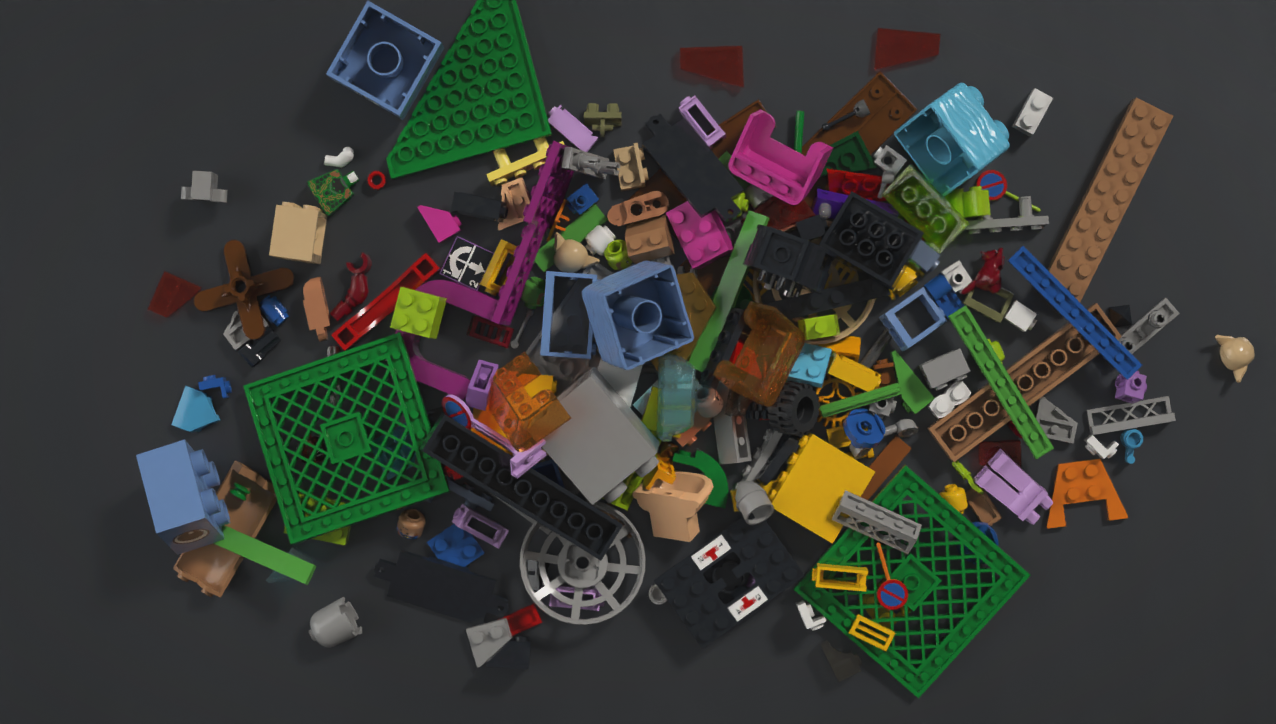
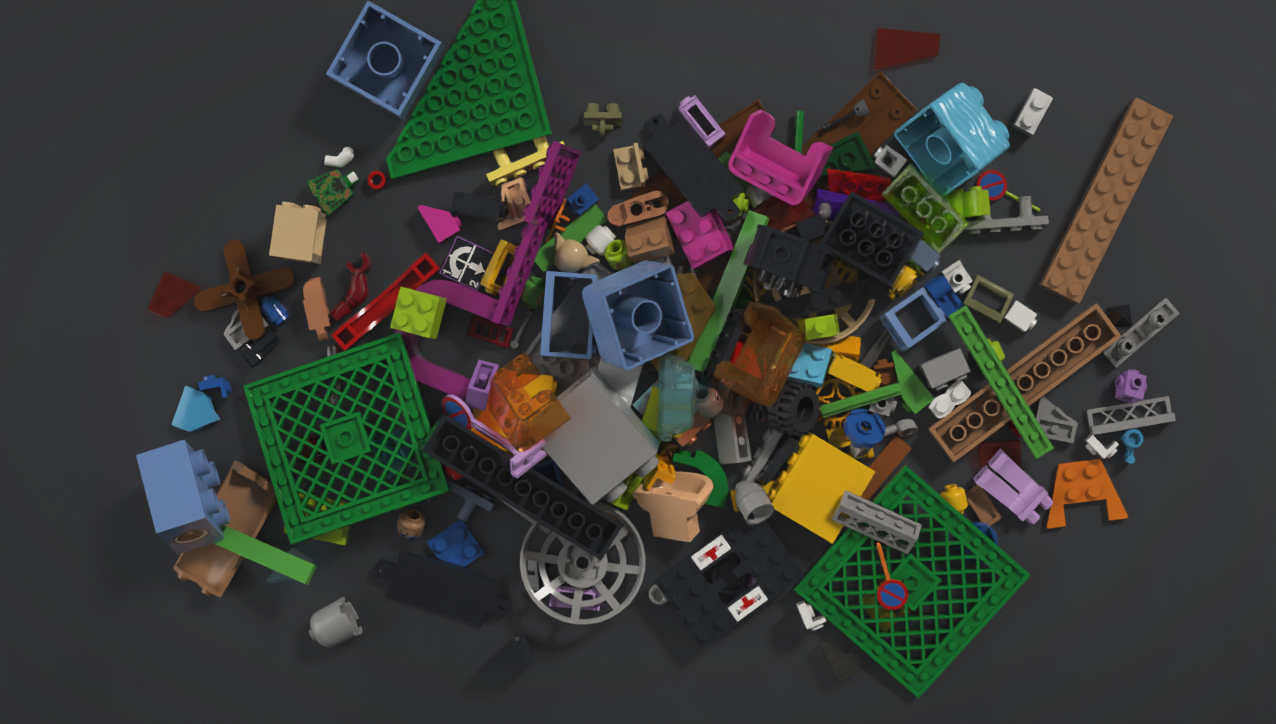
(204, 188): light grey piece -> none
(239, 491): green bush -> none
(464, 514): lavender window -> none
(488, 639): light grey wing -> none
(523, 619): red tile -> none
(571, 128): lavender window -> none
(588, 163): light grey plate -> none
(717, 63): clear red wing -> none
(856, 625): yellow tile -> none
(859, 585): yellow window -> none
(887, 177): light grey hand -> none
(966, 475): lime piece -> none
(989, 276): dark red animal -> none
(1074, 312): blue plate -> none
(1236, 354): tan piece -> none

